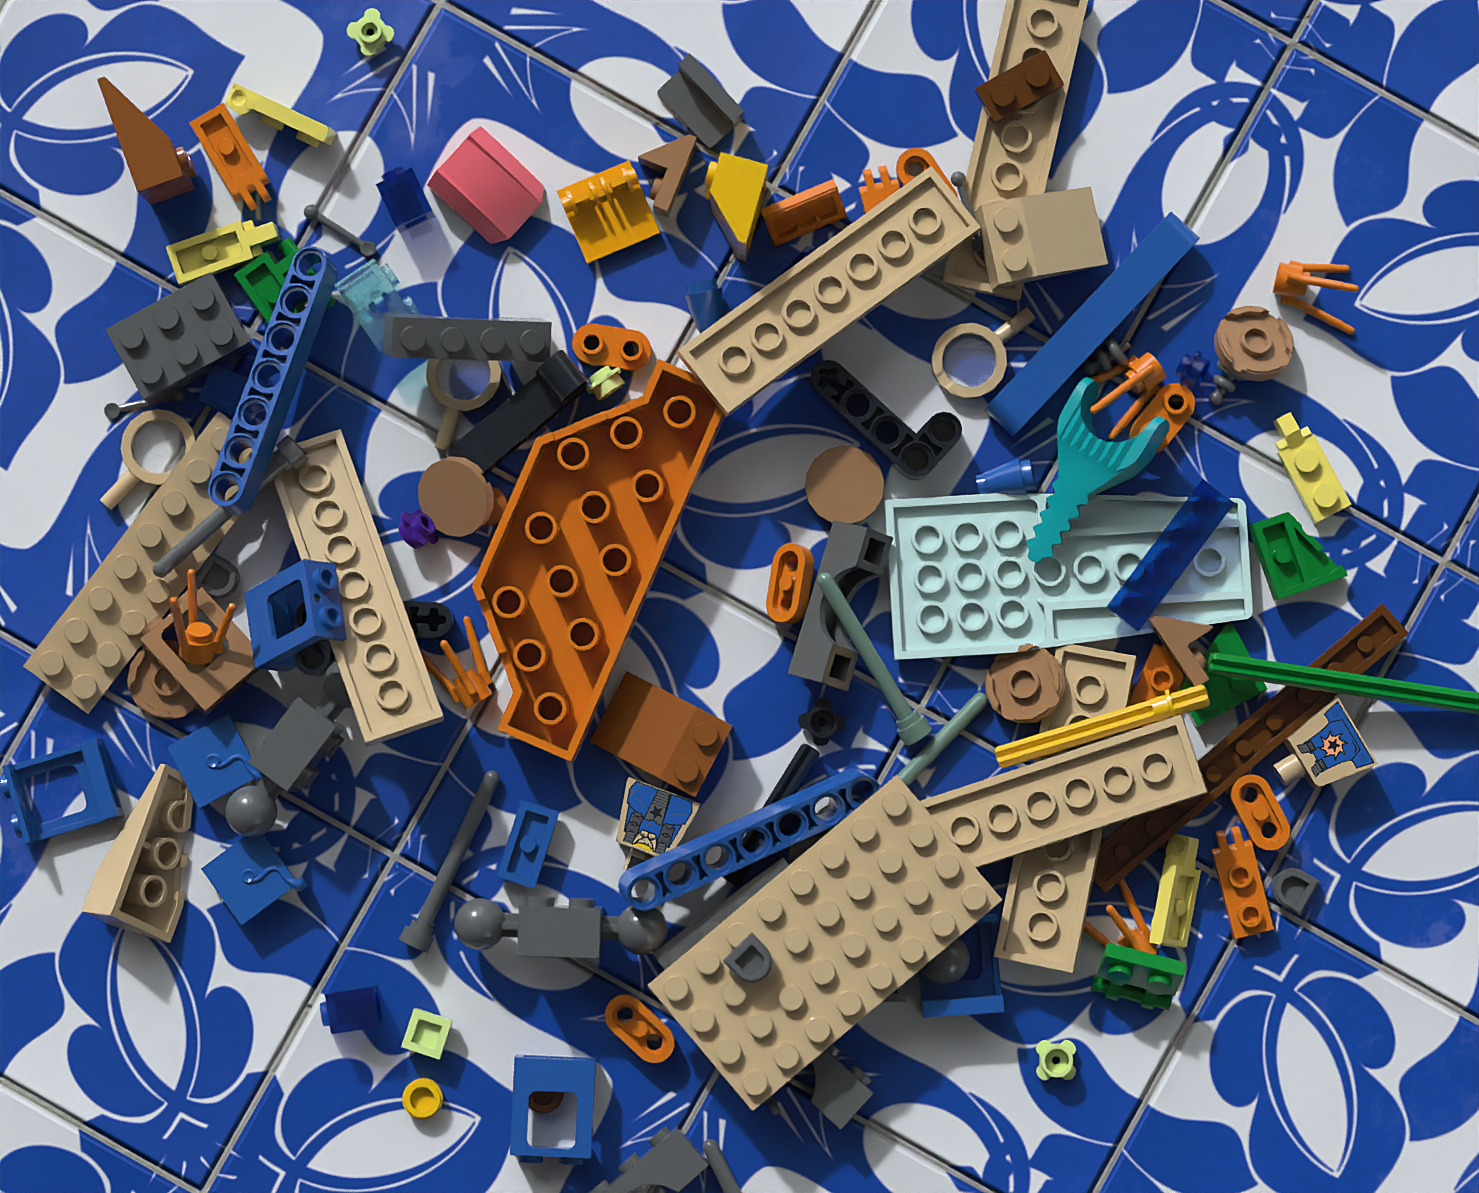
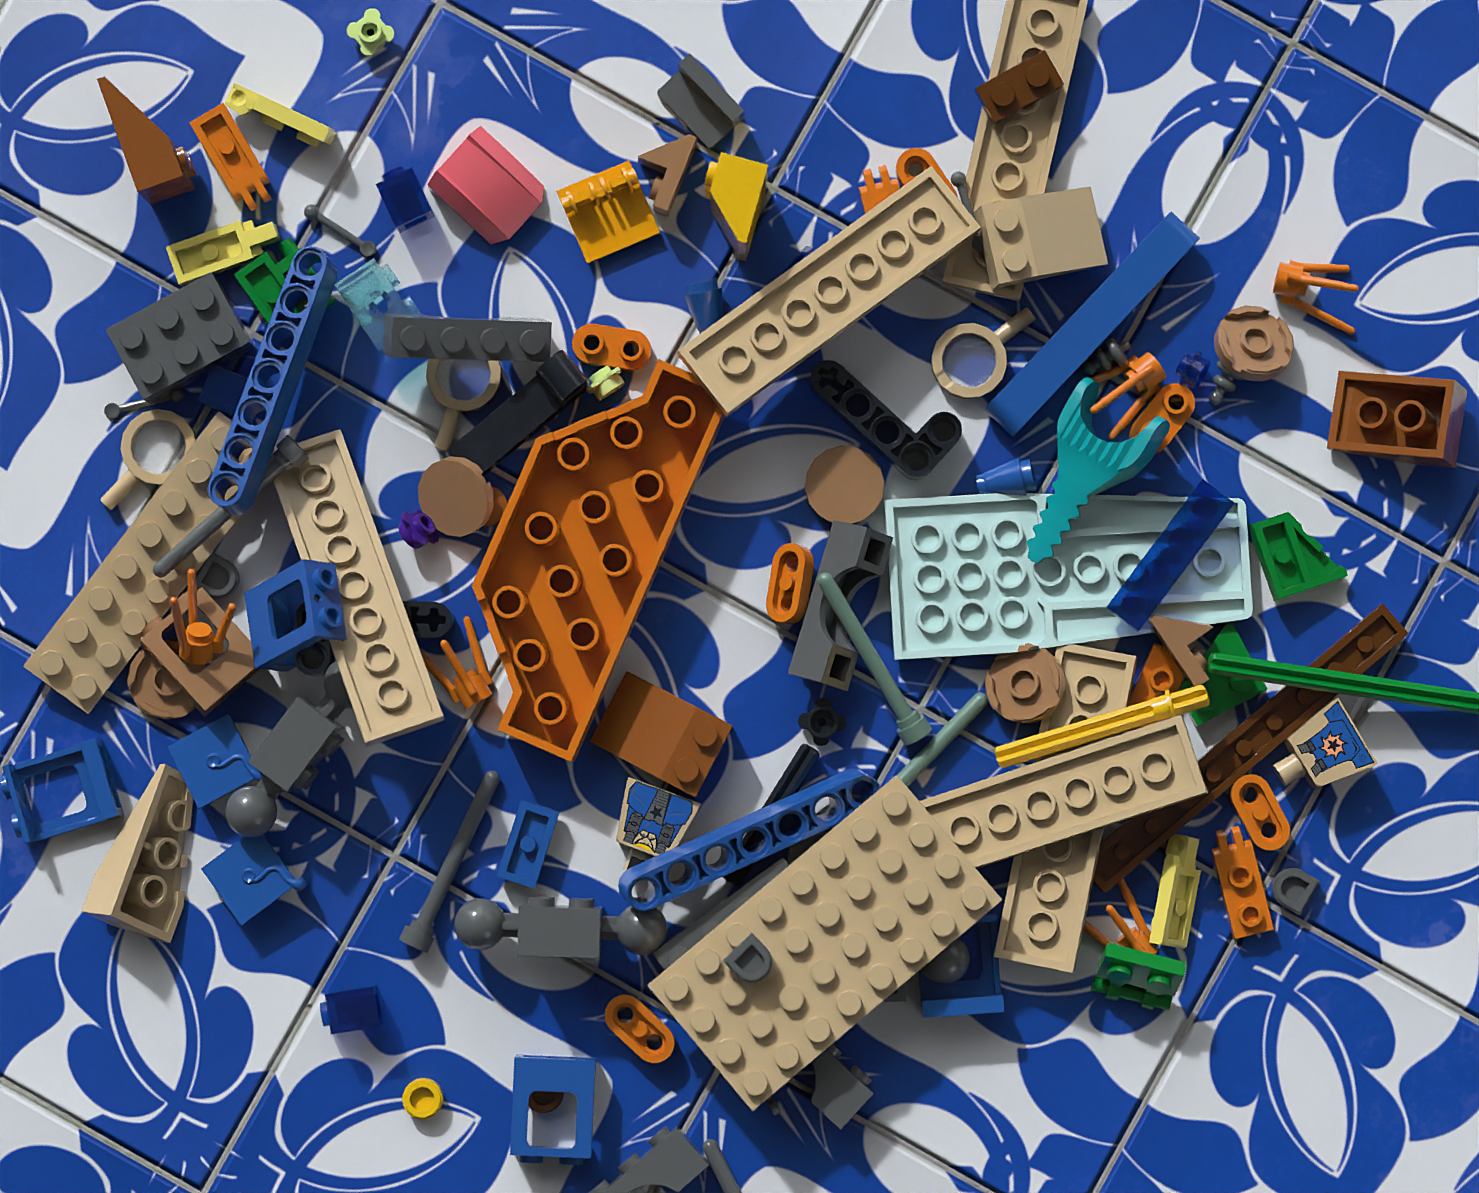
(427, 1033): yellowish green plate -> none
(803, 213): orange plate -> none
(1065, 1066): yellowish green plate -> none
(1309, 470): light yellow hinge -> none
(1398, 418): none -> dark orange slope

